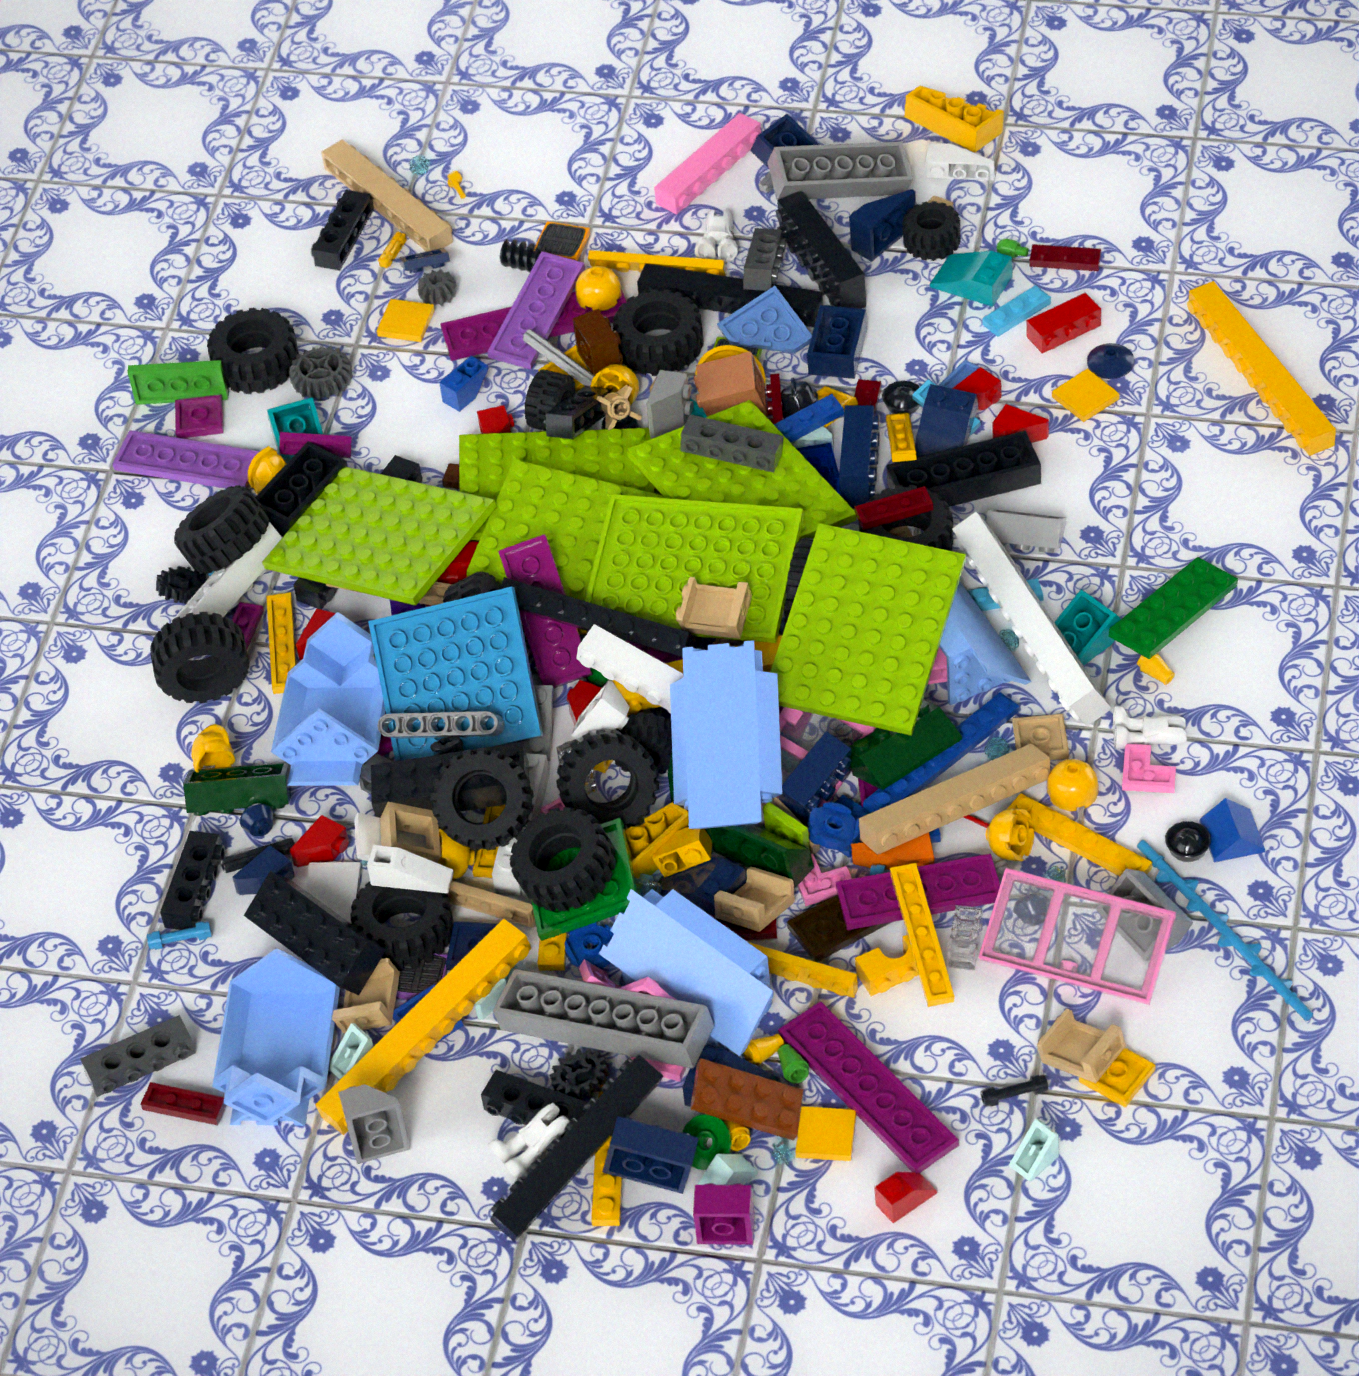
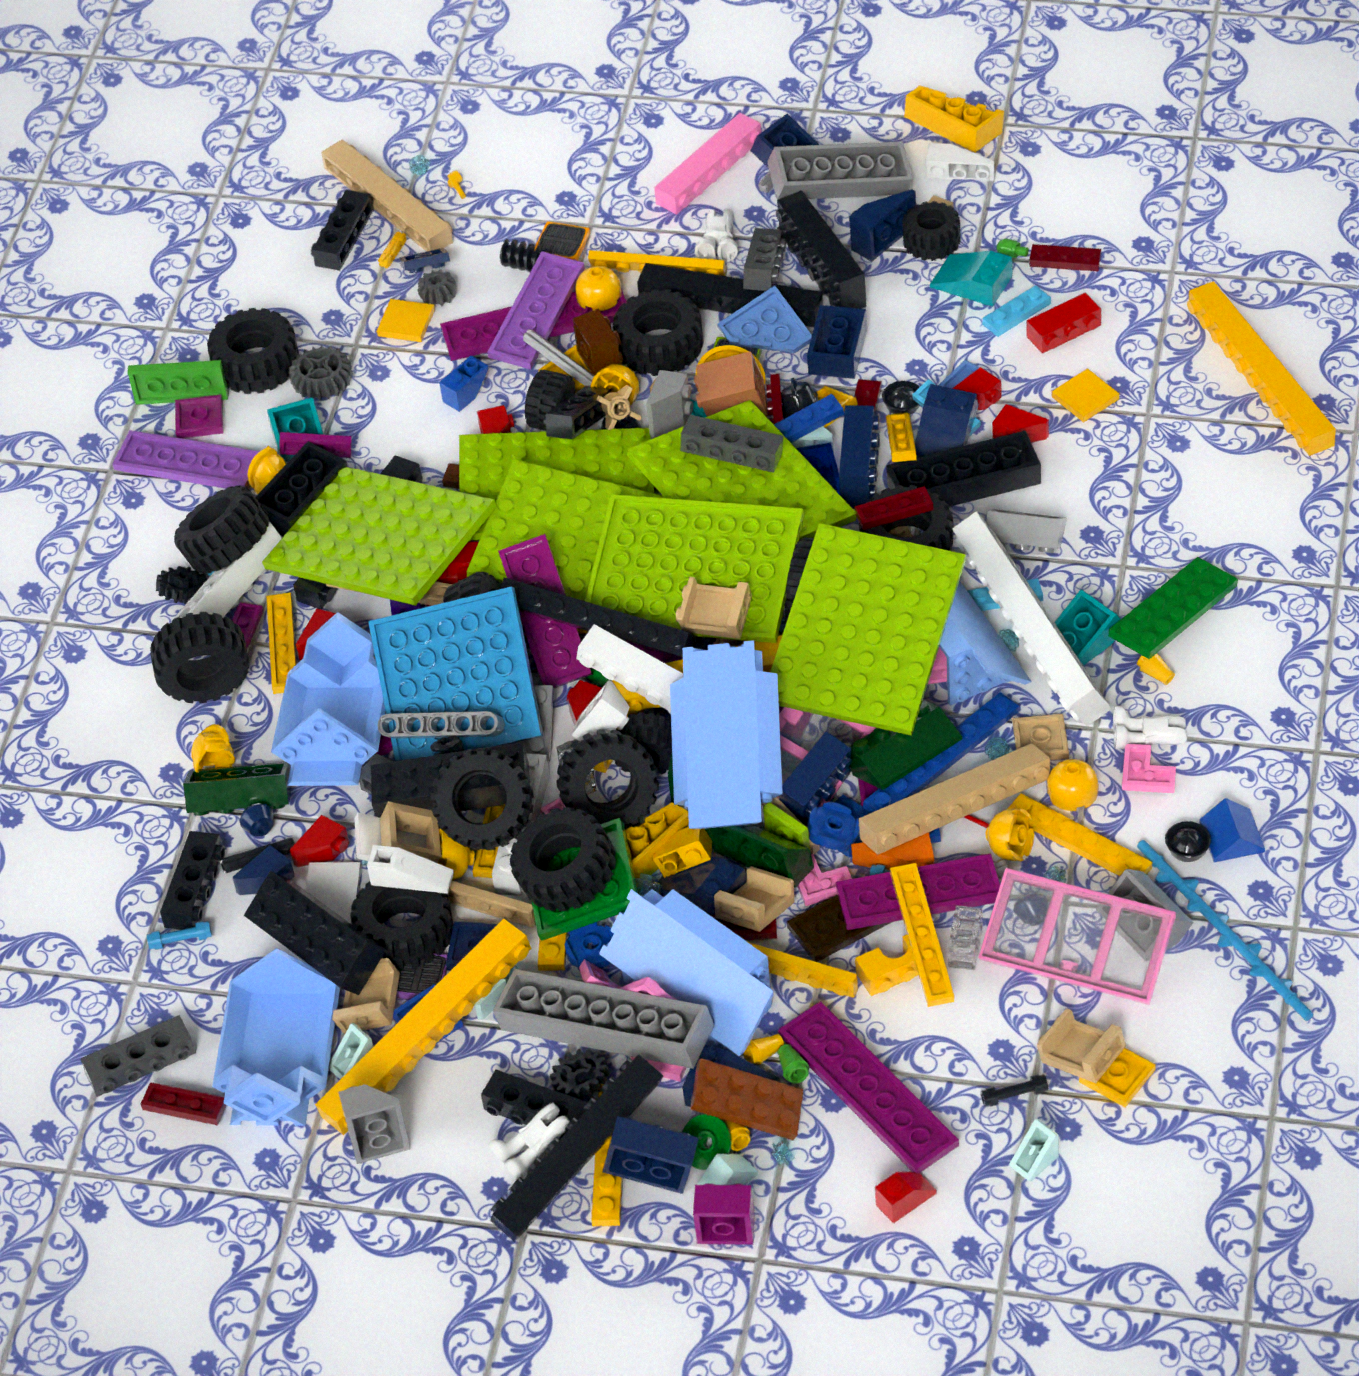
(826, 1133): yellow tile -> none
(1110, 361): dark blue dish -> none

